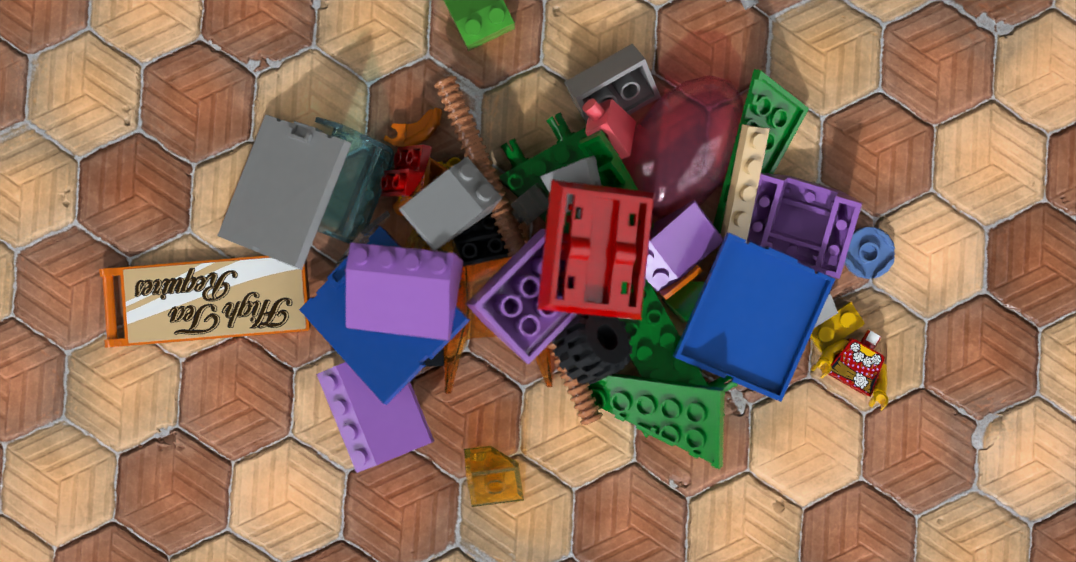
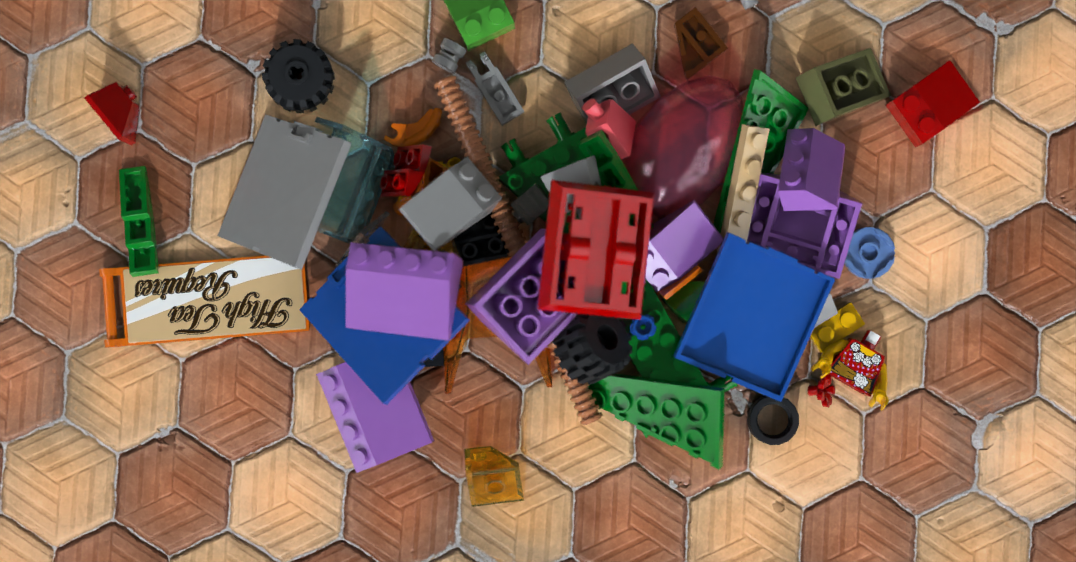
(117, 110): none -> red slope
(138, 221): none -> green slope
(315, 80): none -> black wheel
(449, 55): none -> light grey wheel
(496, 91): none -> light grey hinge
(643, 334): none -> blue plate
(697, 42): none -> reddish brown wing
(786, 435): none -> black tyre
(811, 171): none -> medium lavender slope
(823, 390): none -> red plant
(842, 86): none -> olive slope
(932, 104): none -> red slope

